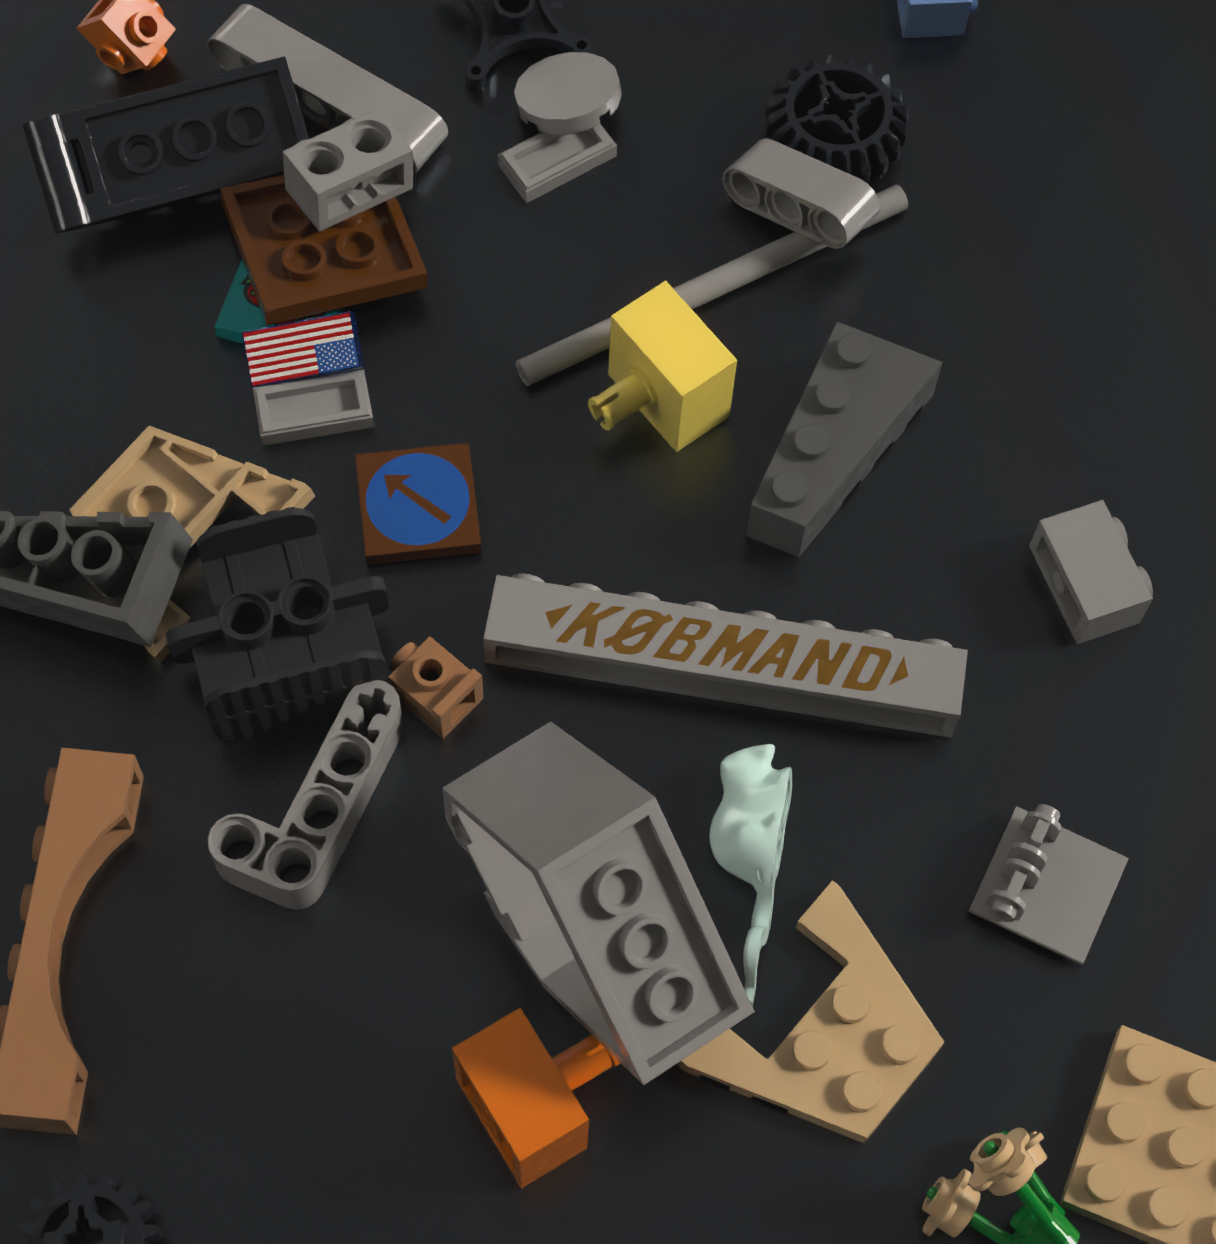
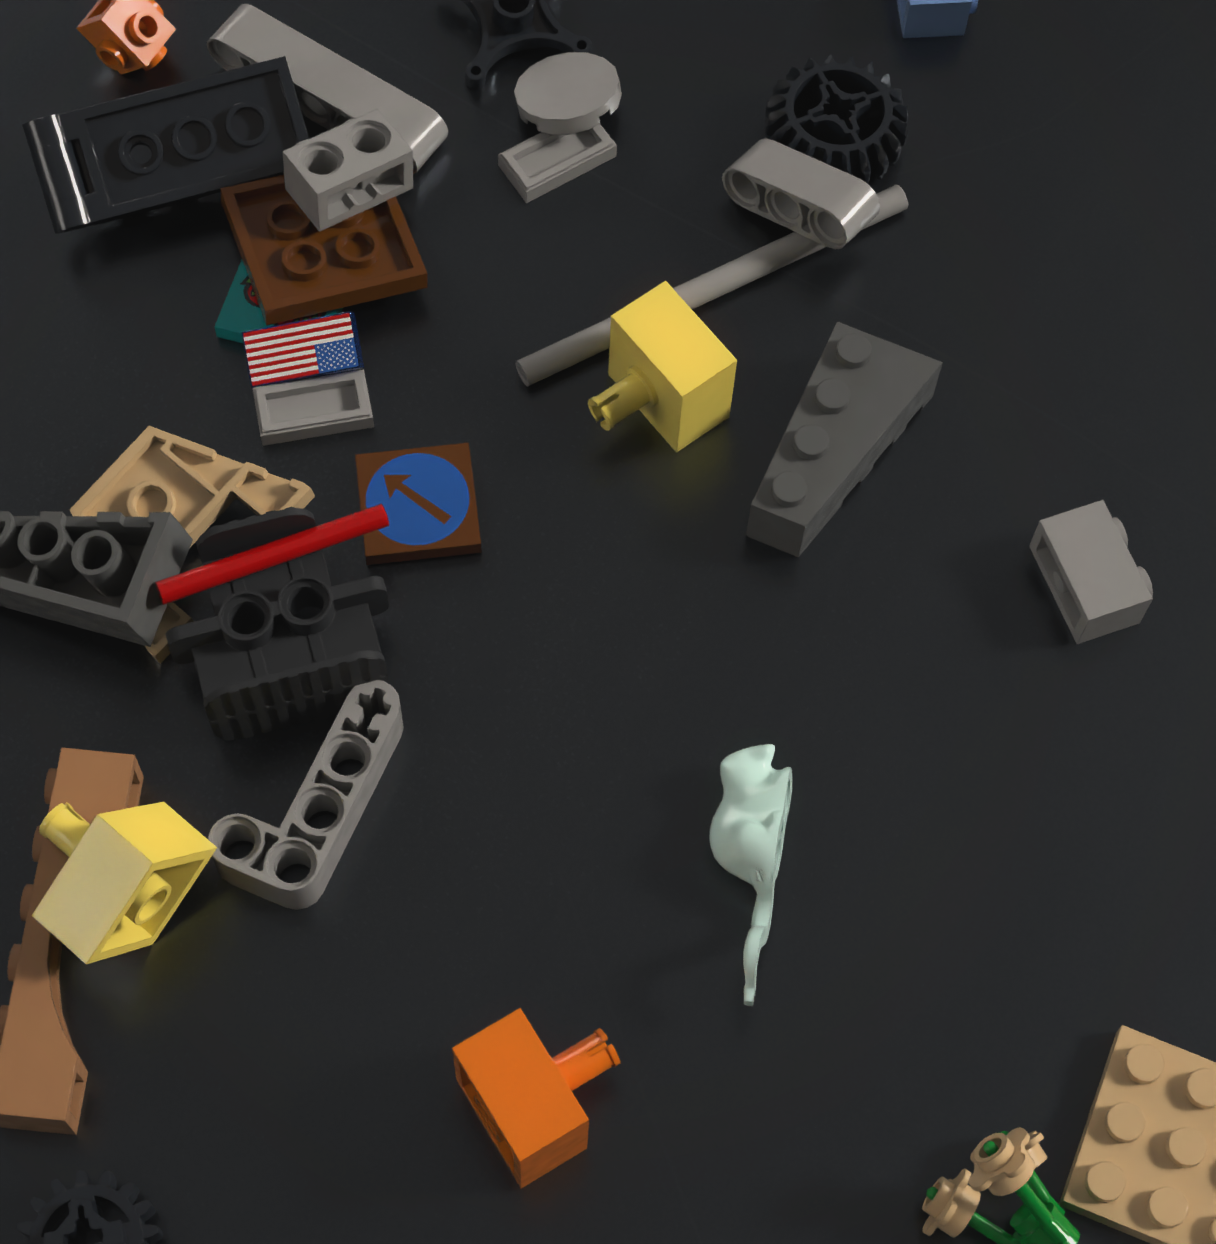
(119, 878): none -> light yellow brick
(271, 554): none -> red bar
(439, 702): medium nougat brick -> none
(597, 899): light grey container -> none
(725, 655): light grey brick -> none
(851, 1048): tan wing -> none
(1048, 883): light grey hinge -> none

